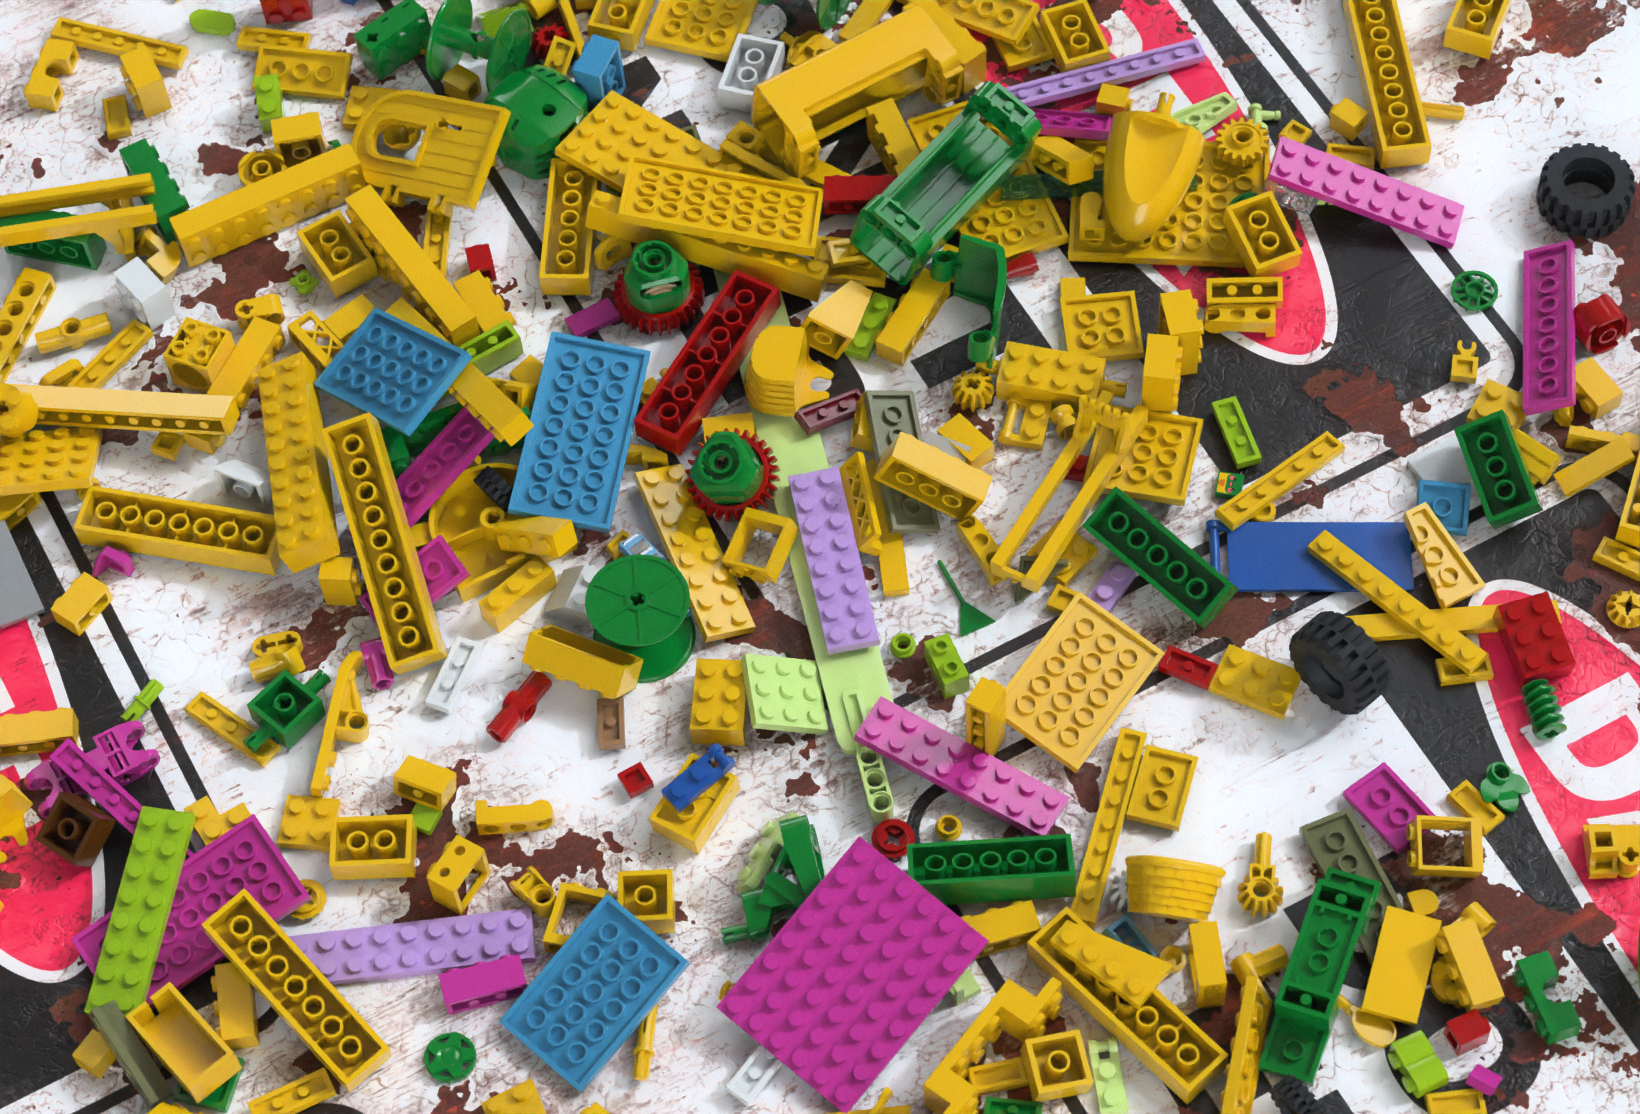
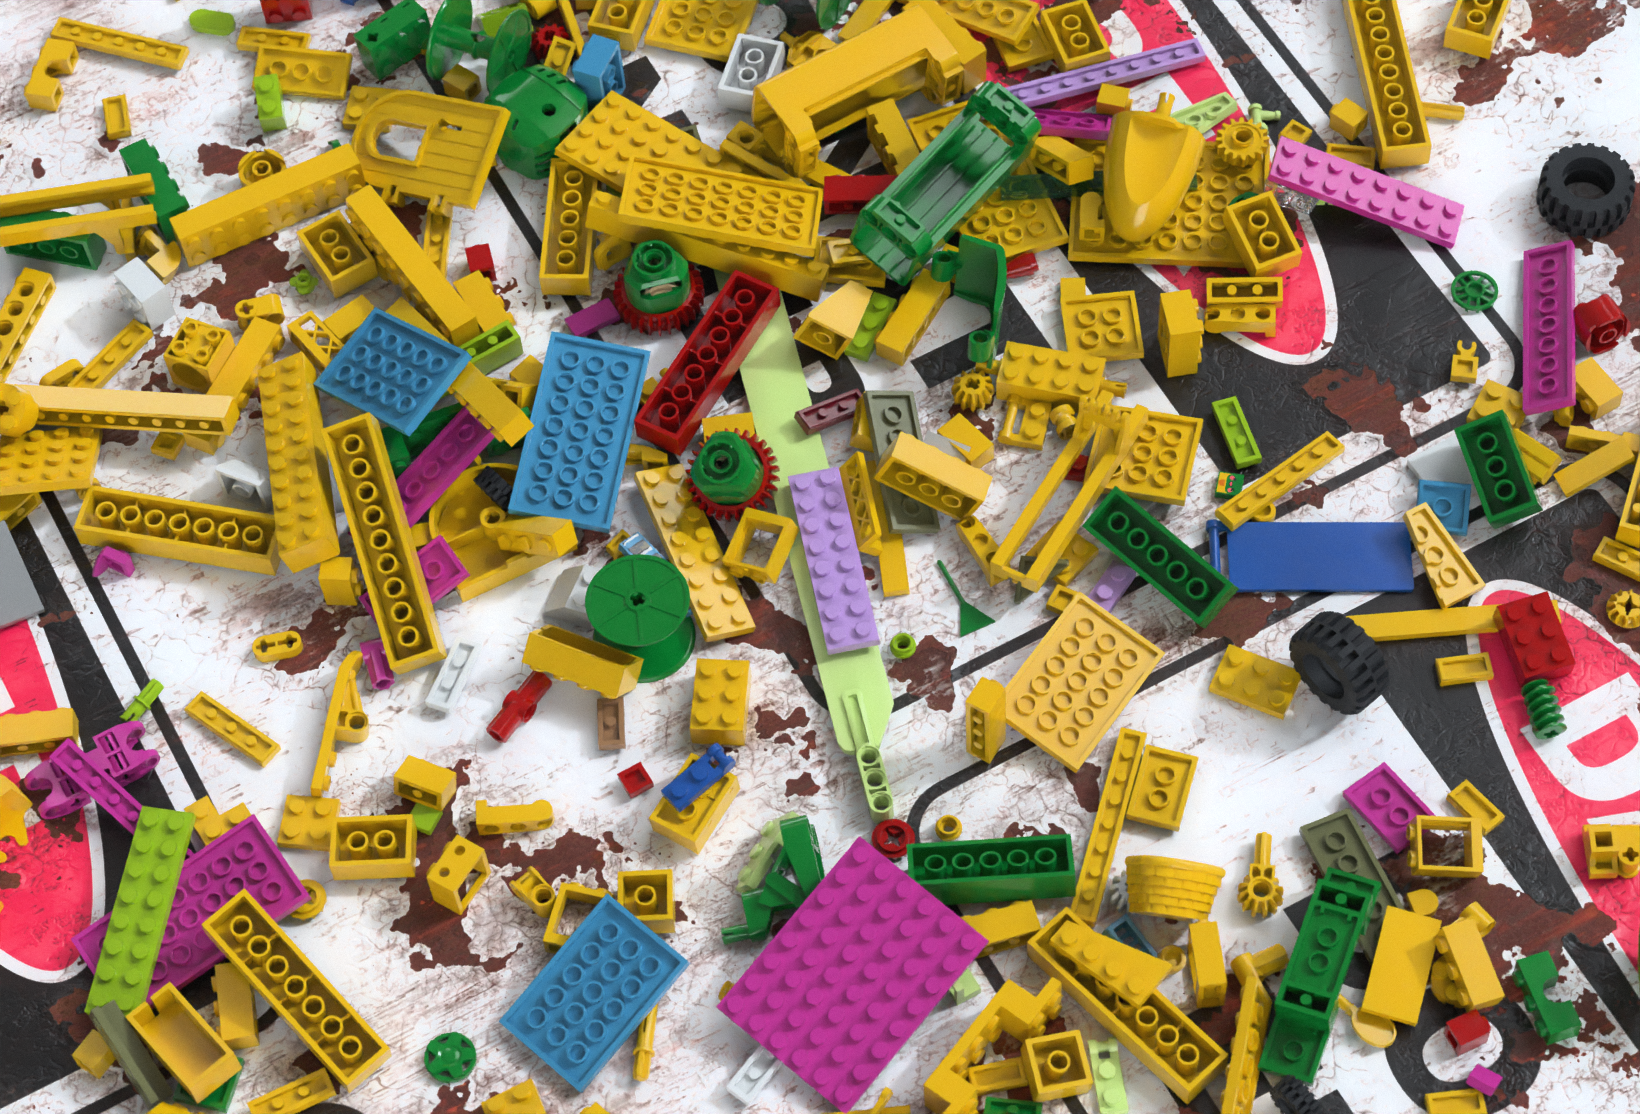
(73, 333): yellow piece -> none
(75, 829): reddish brown brick -> none
(81, 603): yellow brick -> none
(144, 82): yellow brick -> none
(271, 665): yellow piece -> none
(286, 709): green brick -> none
(298, 137): yellow brick -> none
(401, 137): yellow hair -> none
(419, 946): lavender plate -> none
(483, 983): dark pink brick -> none
(517, 594): yellow brick -> none
(782, 372): yellow piece -> none
(784, 694): yellowish green plate -> none
(946, 666): lime brick -> none
(961, 768): dark pink plate -> none
(1162, 373): yellow brick -> none
(1188, 667): red plate -> none
(1397, 602): yellow plate -> none
(1418, 1064): lime brick -> none
(1503, 788): green plate -> none

